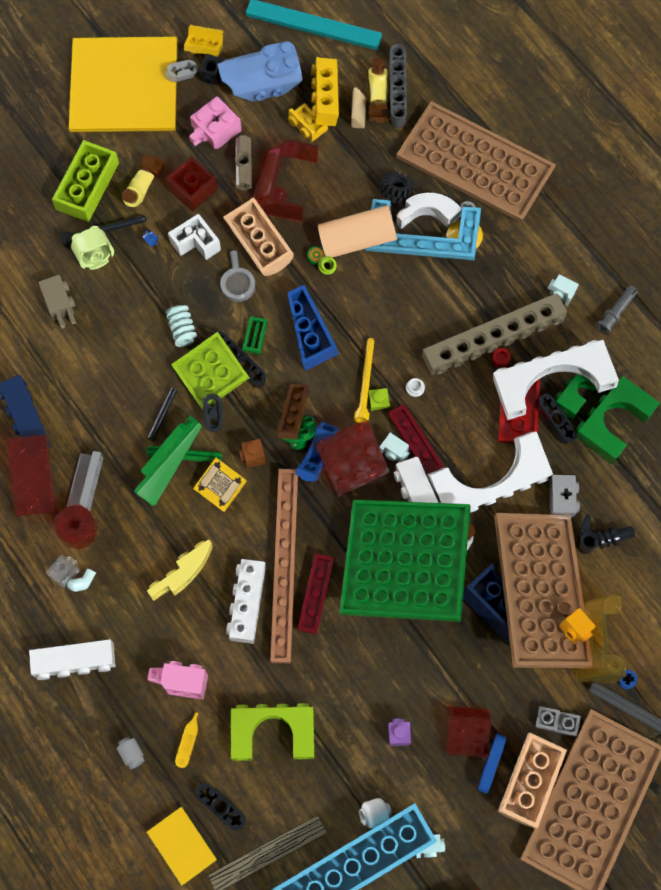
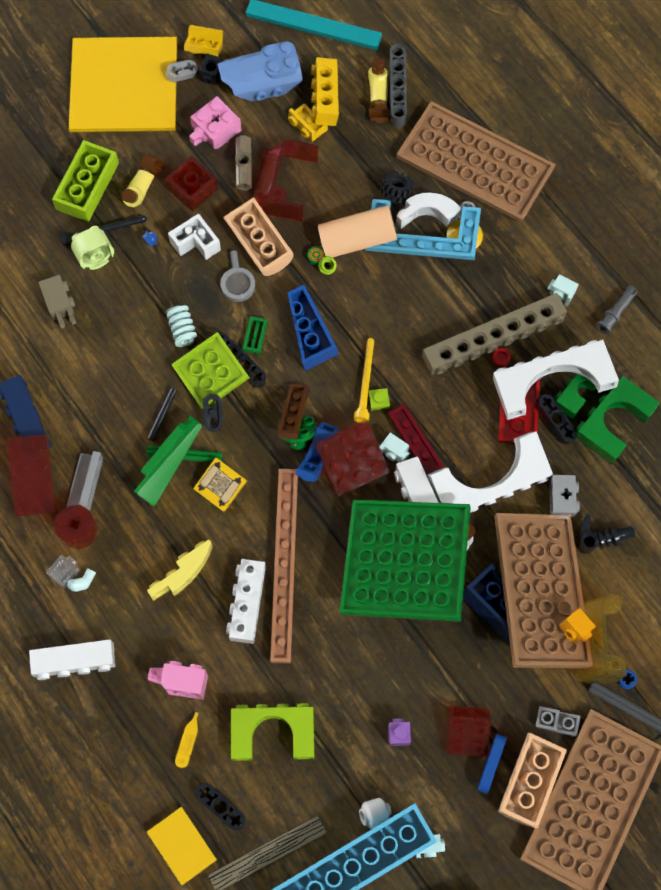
(130, 752): light grey brick -> none
(252, 453): dark orange brick -> none
(315, 594): dark red plate -> none
(358, 109): tan slope -> none
(415, 387): white plate -> none

